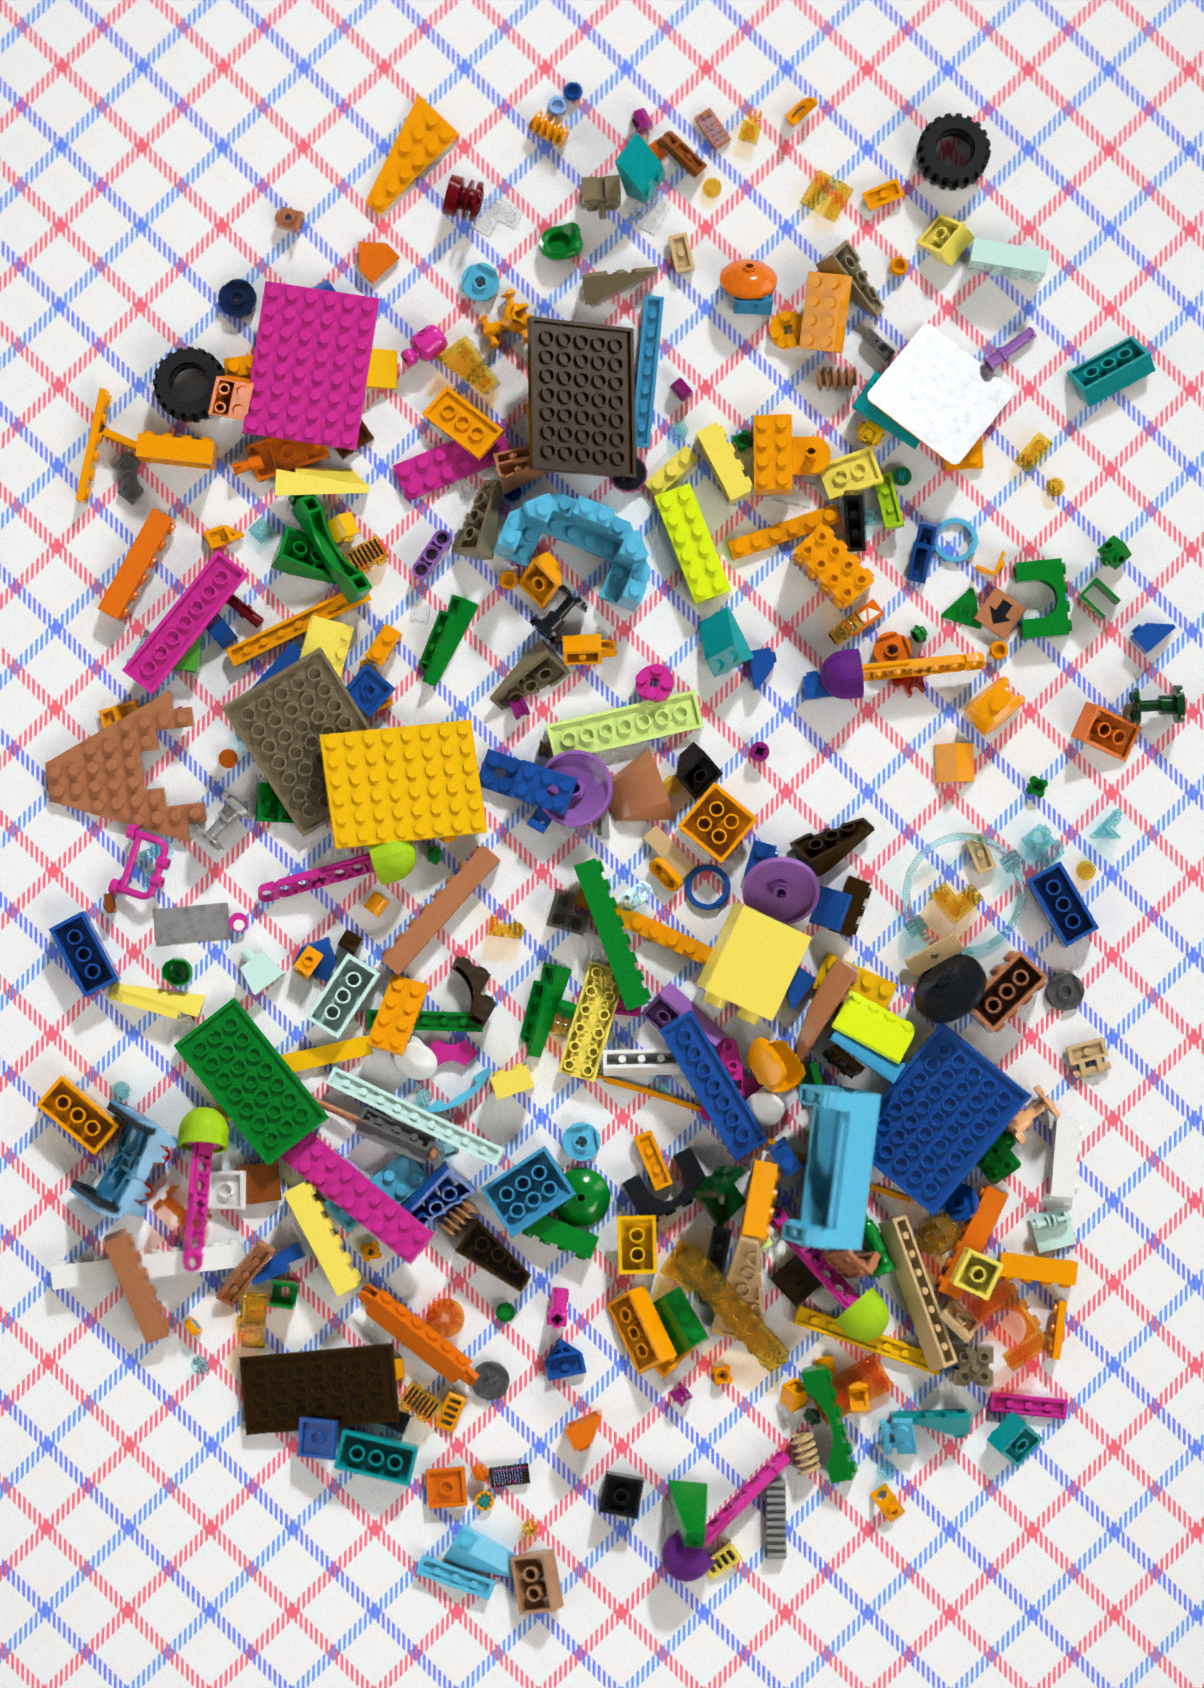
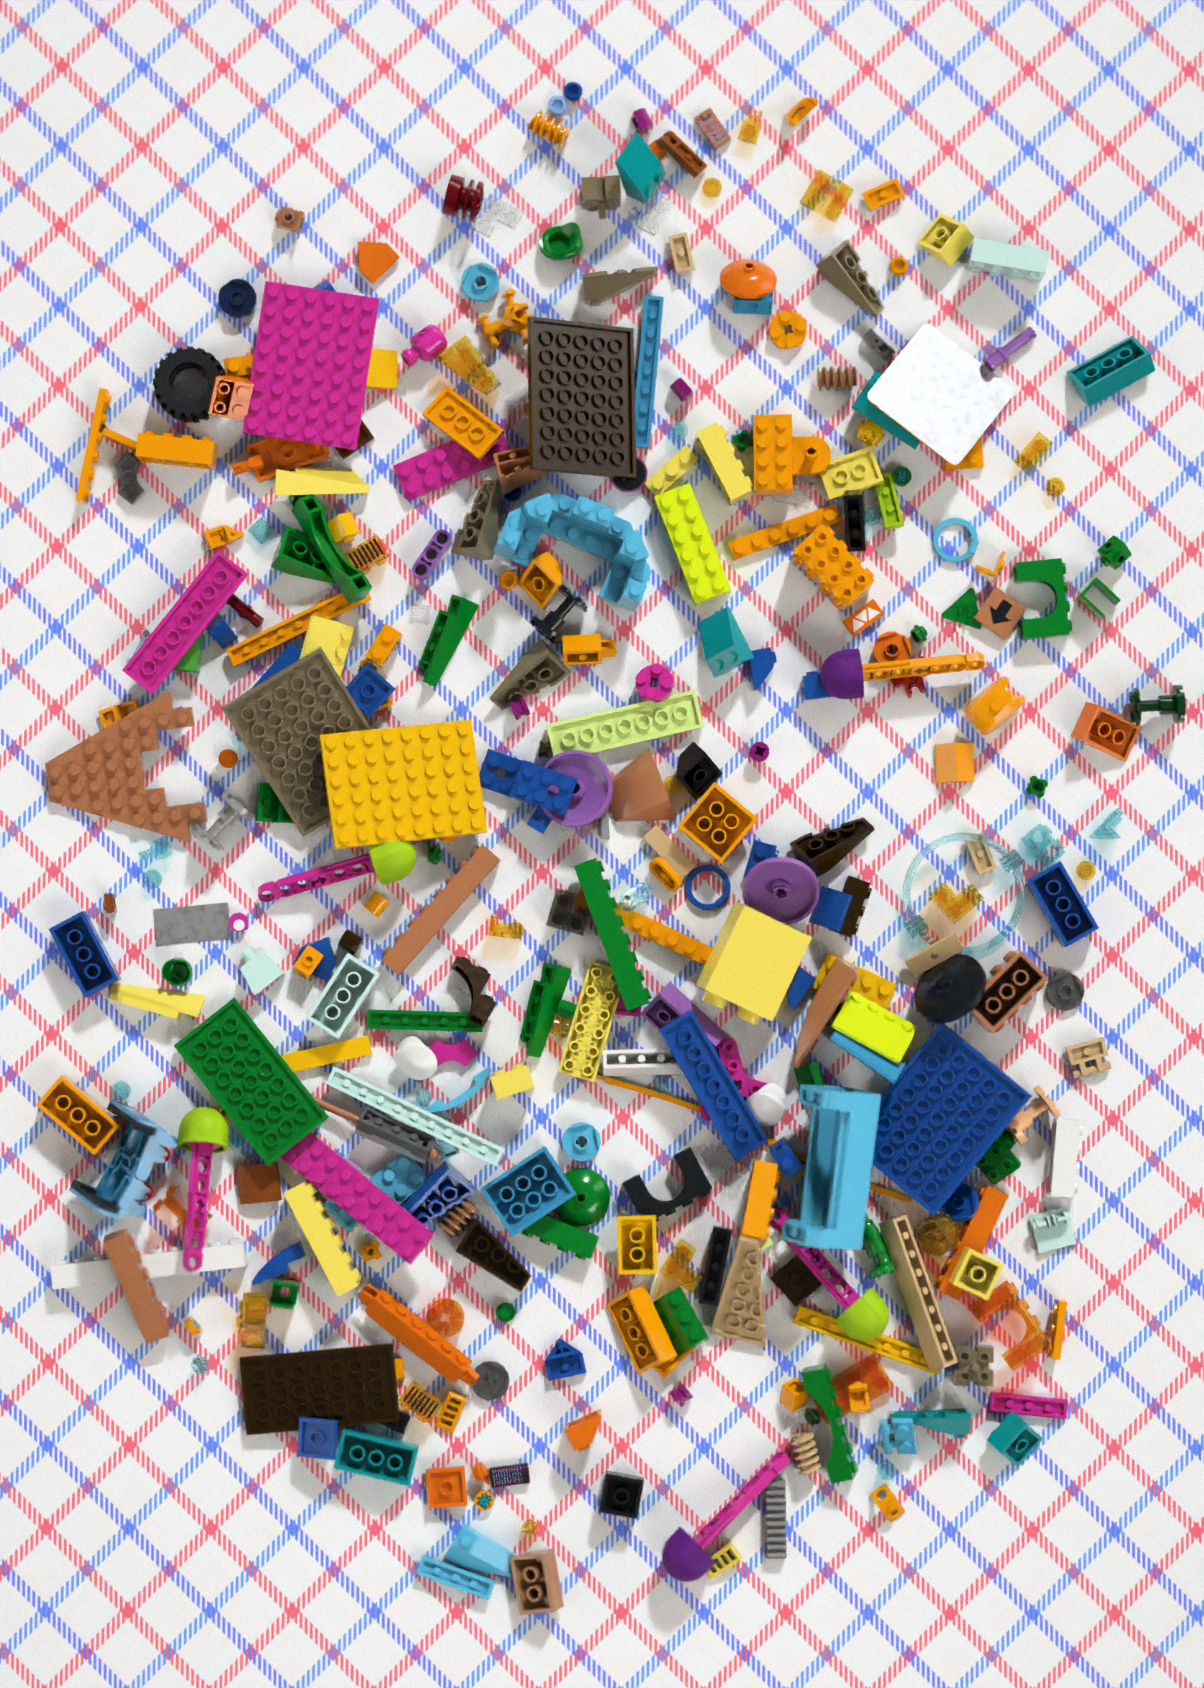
(137, 564): orange brick -> none
(162, 862): dark pink bar -> none
(227, 1190): white tile -> none
(245, 1272): nougat tile -> none
(397, 1015): light orange plate -> none
(415, 149): light orange wing -> none
(558, 1309): dark pink piece -> none
(653, 1160): light orange plate -> none
(689, 1508): green slope -> none
(720, 1184): dark green bracket -> none
(721, 1380): light orange plate -> none
(731, 1308): clear yellow brick -> none
(775, 1065): light orange animal -> none
(825, 312): light orange brick -> none
(828, 1359): light orange slope -> none
(843, 1061): dark brown plate -> none
(846, 628): clear yellow leg -> none
(852, 1265): nougat bracket -> none
(923, 551): blue slope -> none
(957, 127): black tyre -> none
(958, 1319): tan tile -> none
(998, 650): light orange plate -> none
(1038, 1268): light orange brick -> none
(1149, 635): blue slope -> none

